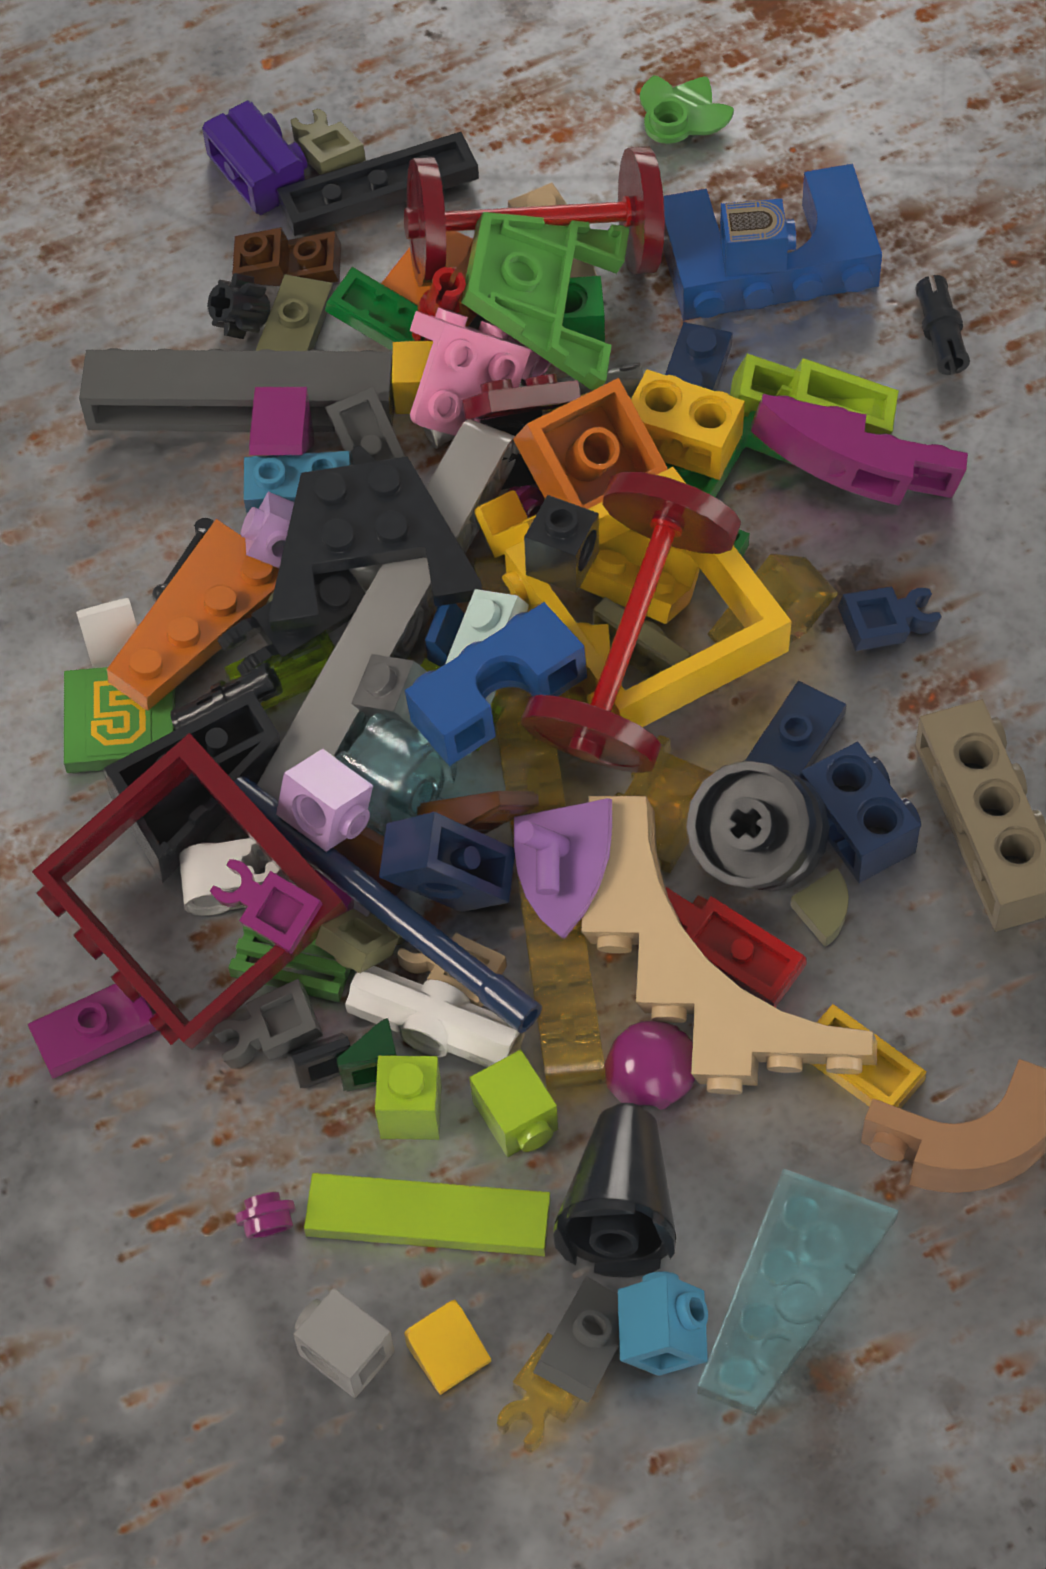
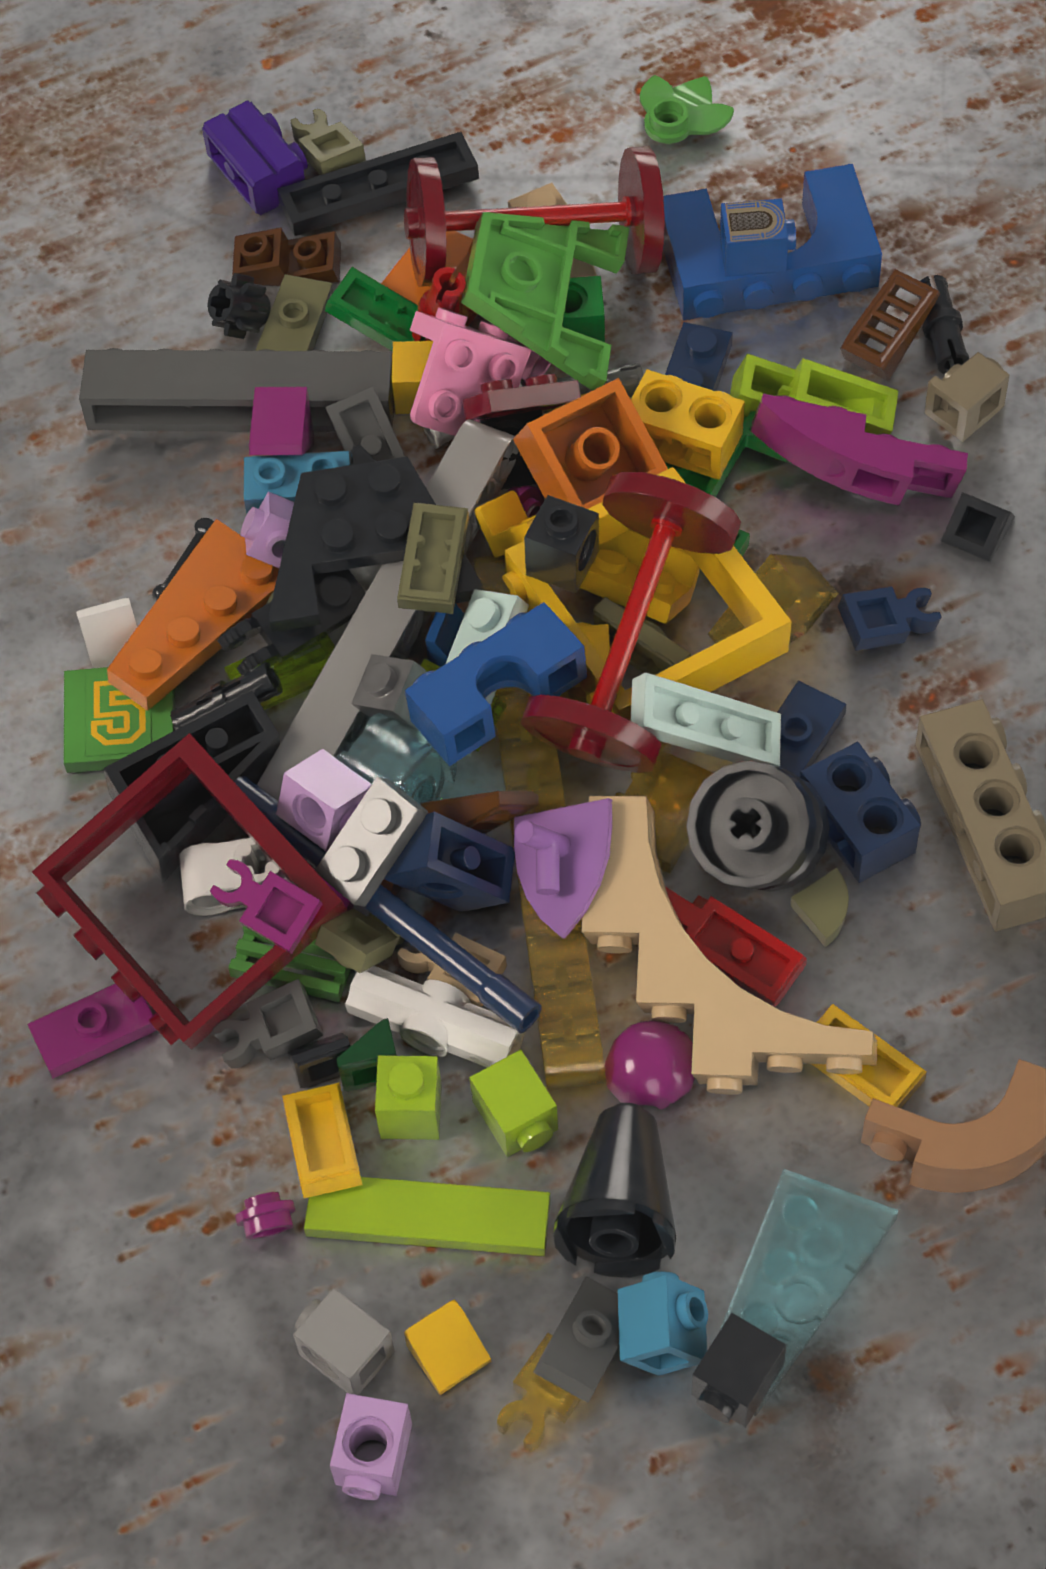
(321, 1140): none -> yellow tile
(367, 1420): none -> lavender brick
(371, 841): none -> plate
(433, 558): none -> olive plate
(705, 721): none -> light aqua plate
(737, 1371): none -> black brick
(885, 363): none -> reddish brown slope
(967, 395): none -> dark tan brick
(977, 527): none -> black slope

